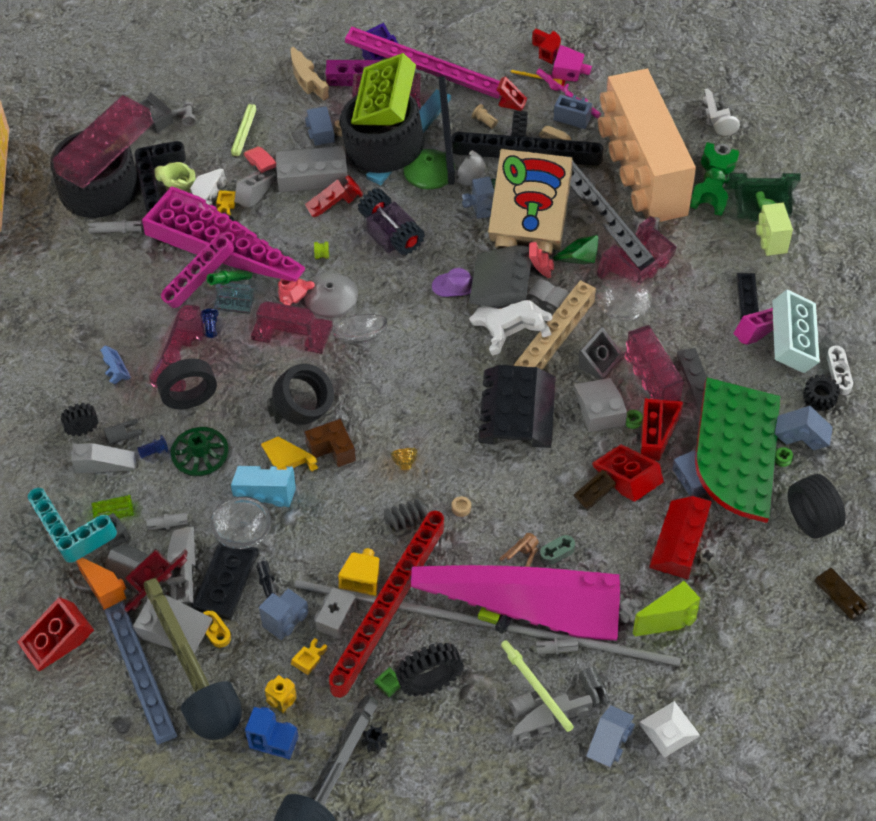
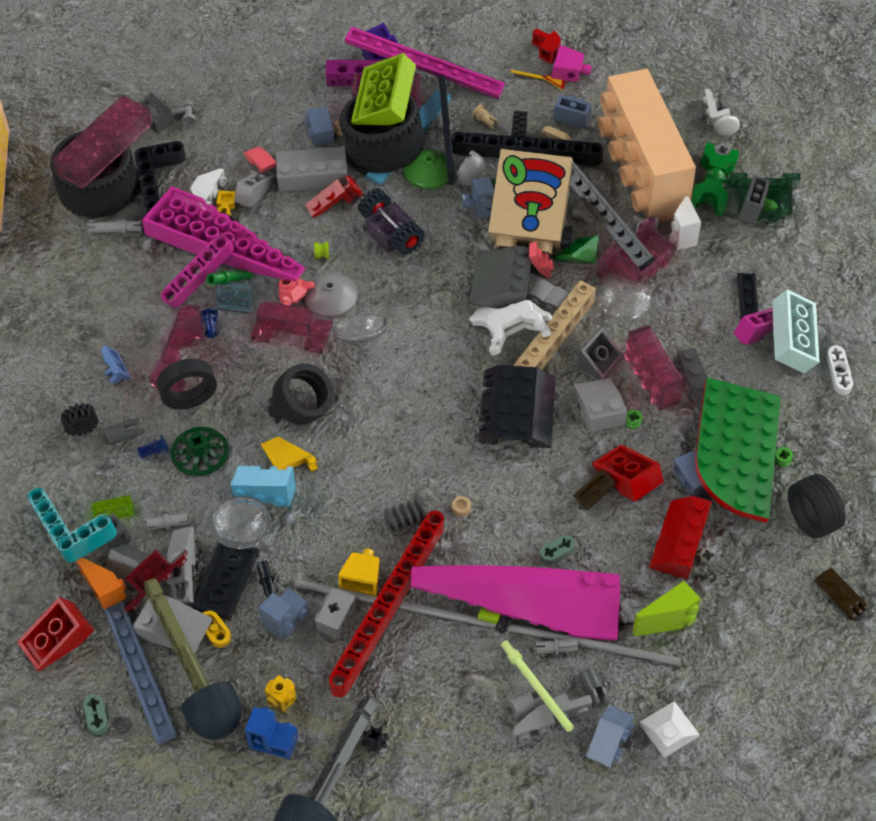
(91, 715): none -> sand green beam
(101, 458): light grey slope -> none
(176, 175): yellowish green piece -> none
(243, 130): yellowish green axle -> none
(306, 76): tan slope -> none
(309, 658): yellow plate -> none
(331, 439): reddish brown brick -> none
(387, 682): bright green tile -> none
(404, 457): clear yellow brick -> none
(415, 683): black tyre -> none
(455, 283): medium lavender piece -> none
(511, 96): red slope -> none
(525, 545): medium nougat plant -> none
(556, 86): dark pink piece -> none
(566, 236): none -> black beam
(658, 425): red wedge -> none
(685, 226): none -> white slope
(754, 199): none -> dark grey brick
(774, 229): yellowish green brick -> none
(804, 425): sand blue brick -> none
(823, 384): black tyre -> none

